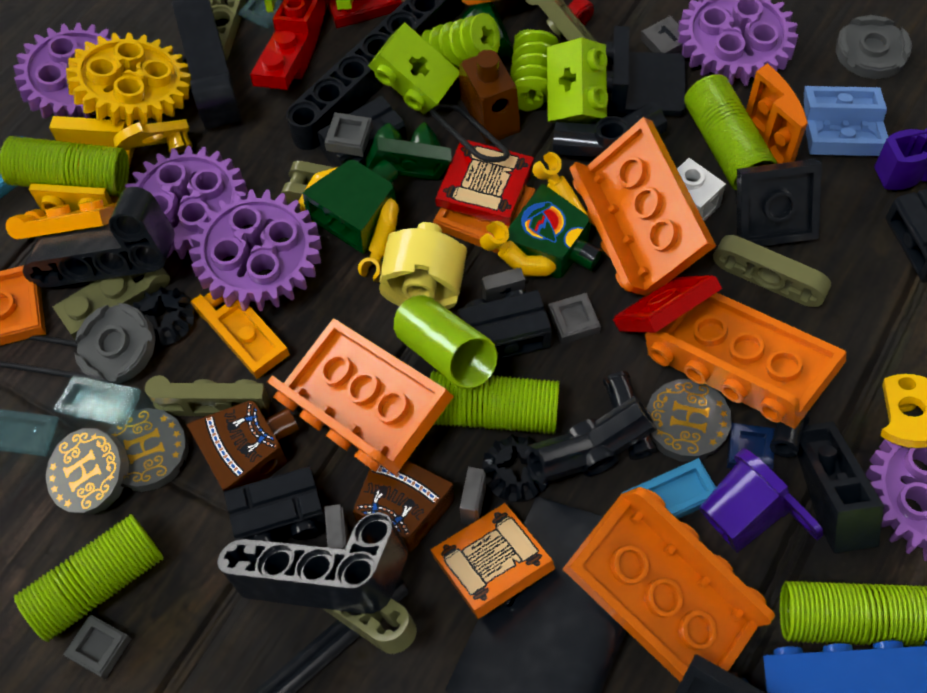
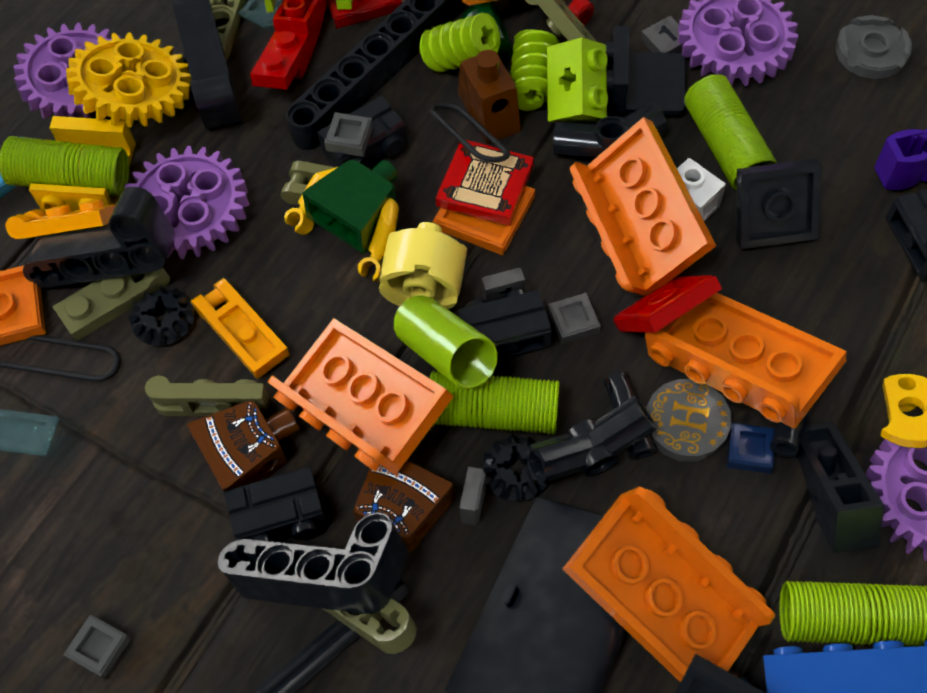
(87, 471): tile -> none
(93, 572): lime piece -> none
(98, 401): clear light blue tile -> none
(114, 343): dark grey tile -> none
(153, 448): dark grey tile -> none
(169, 132): yellow piece -> none
(225, 238): medium lavender gear -> none
(336, 527): flat silver tile -> none
(408, 52): lime brick -> none
(418, 158): dark green tile -> none
(492, 560): tile -> none
(548, 230): torso -> none
(682, 488): dark azure tile -> none
(751, 502): dark purple container -> none
(777, 114): orange slope -> none
(790, 277): olive beam -> none
(845, 120): medium blue slope -> none

